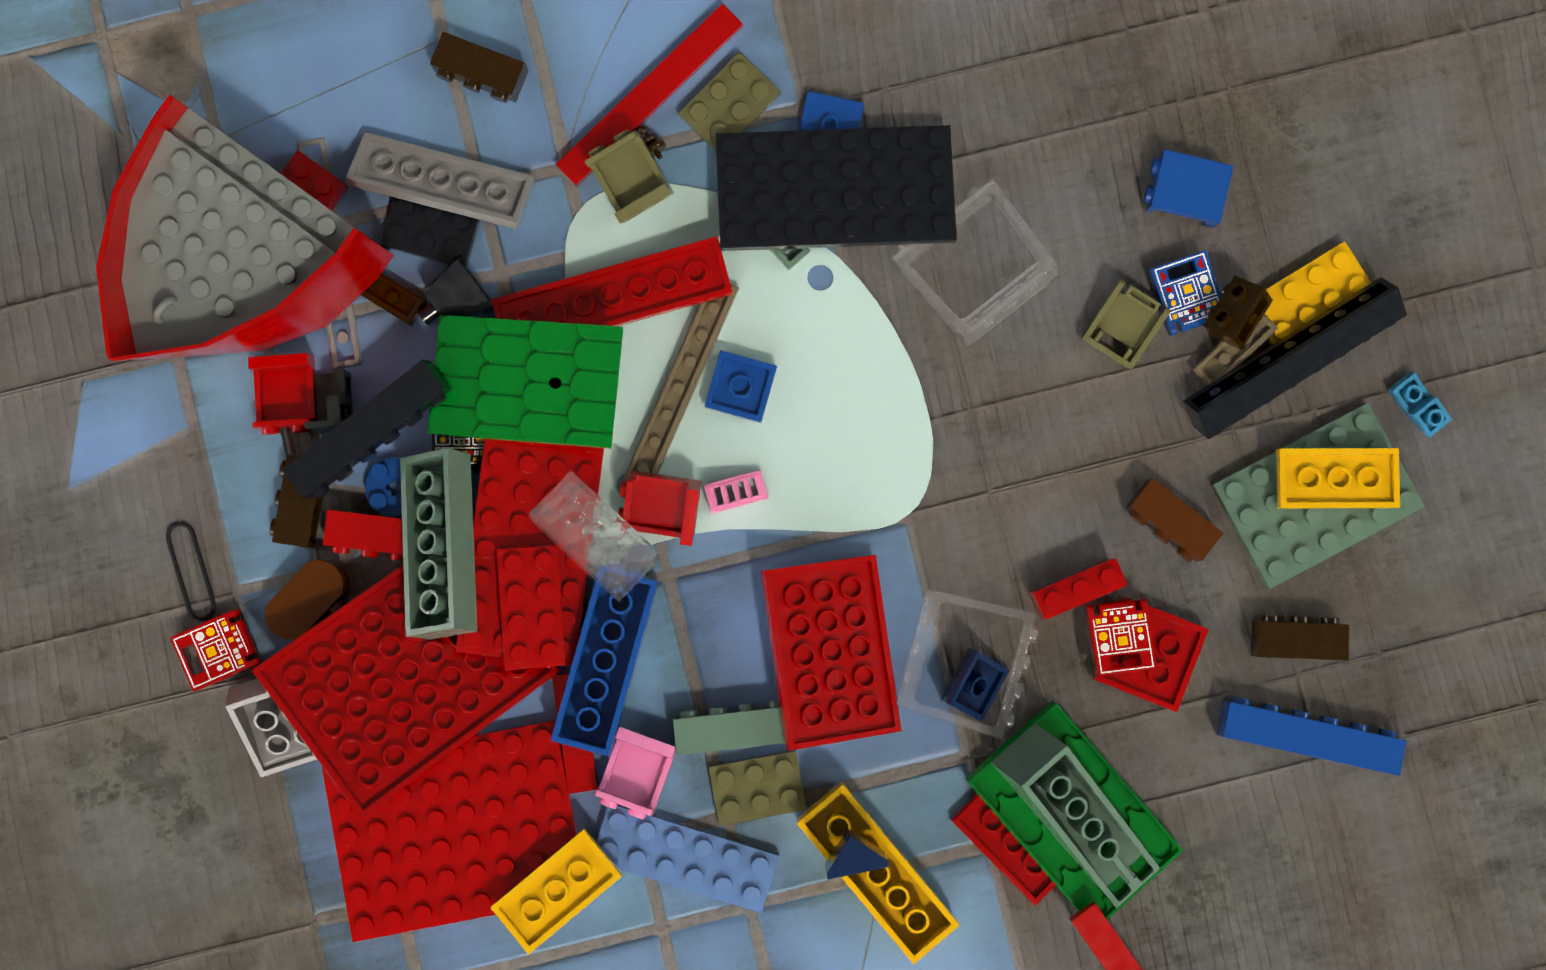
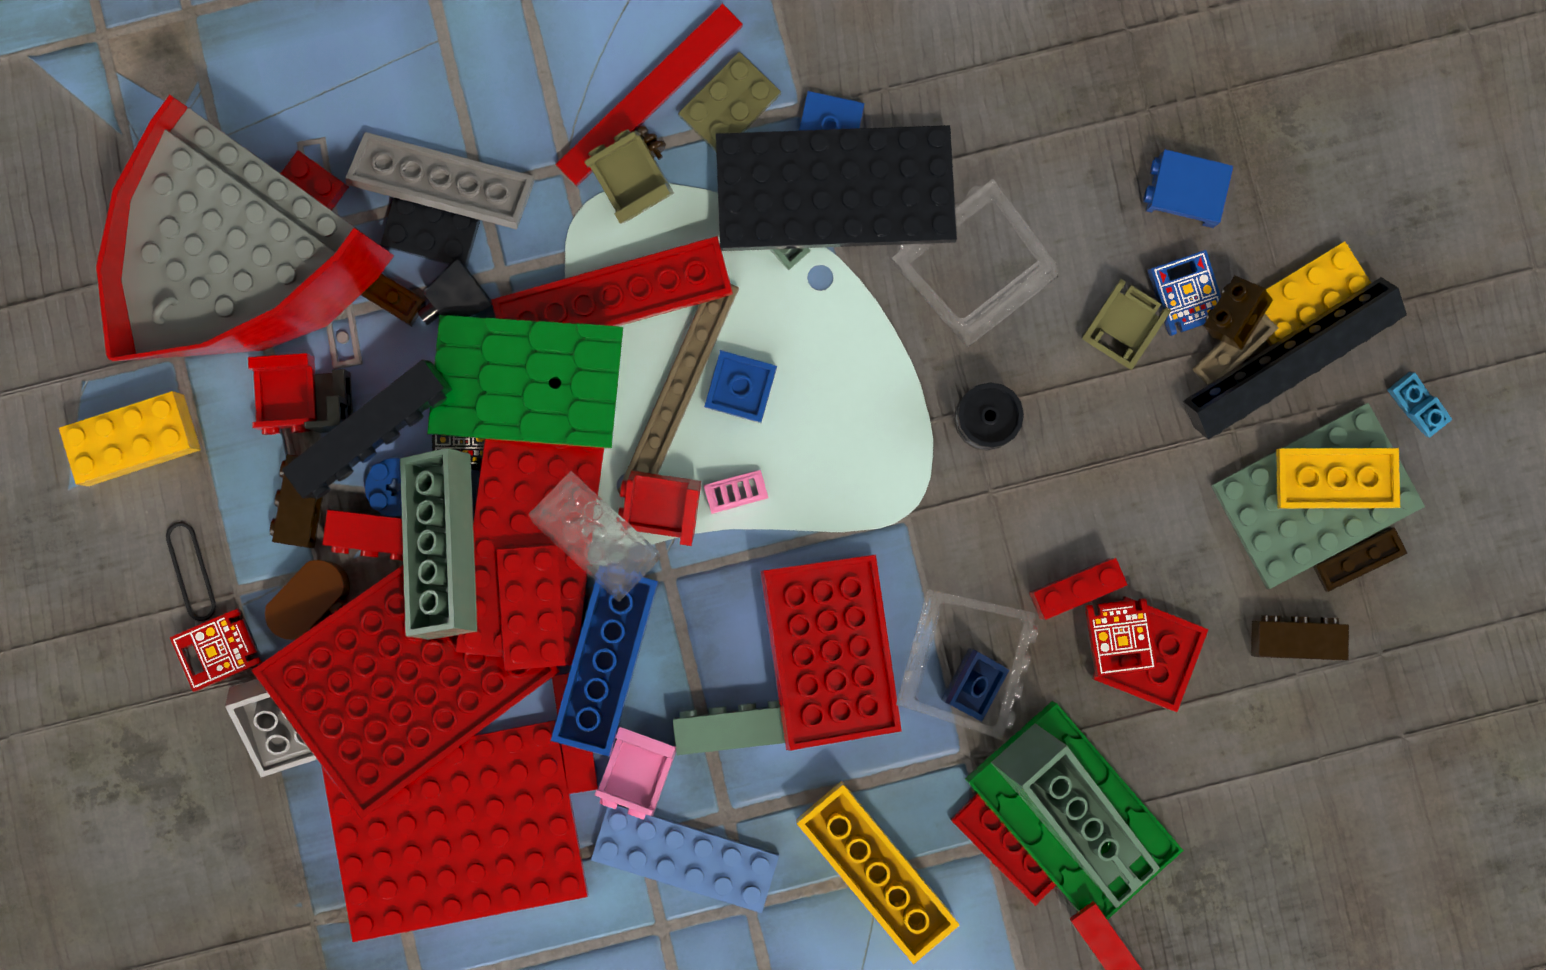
(129, 439): none -> yellow brick
(478, 68): dark brown brick -> none
(556, 891): yellow plate -> none
(757, 788): olive plate -> none
(854, 856): dark blue slope -> none
(1005, 409): none -> black wheel
(1173, 521): reddish brown brick -> none
(1311, 737): blue brick -> none
(1360, 559): none -> dark brown tile

